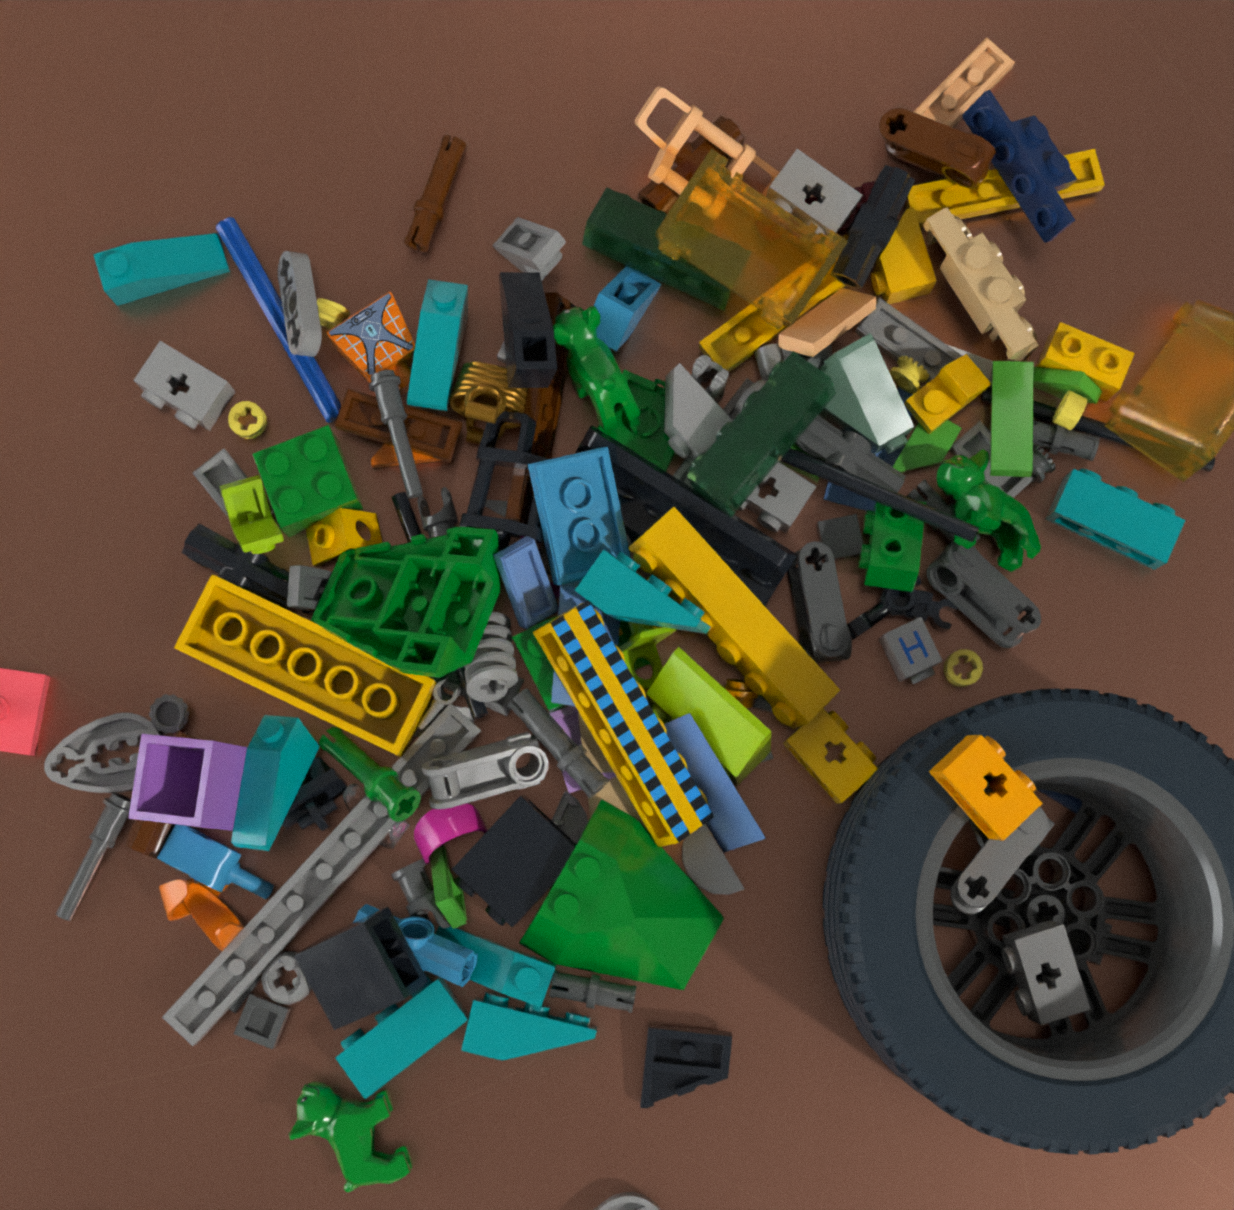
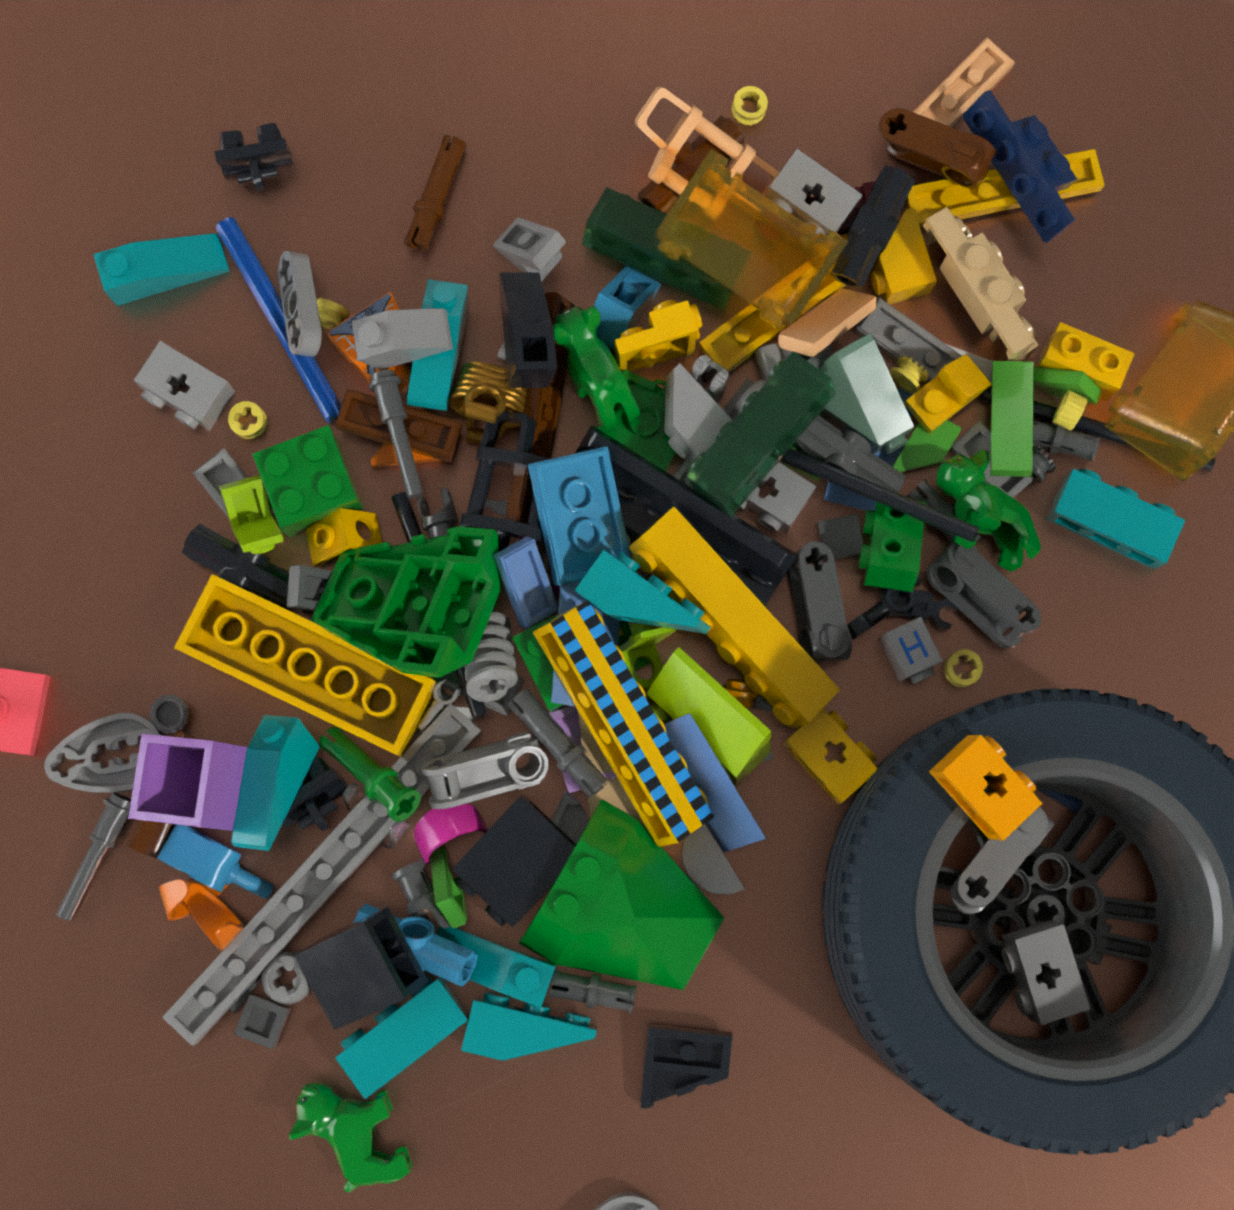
(255, 160): none -> black hips
(401, 336): none -> light grey slope
(669, 336): none -> yellow plate
(745, 117): none -> light yellow bush

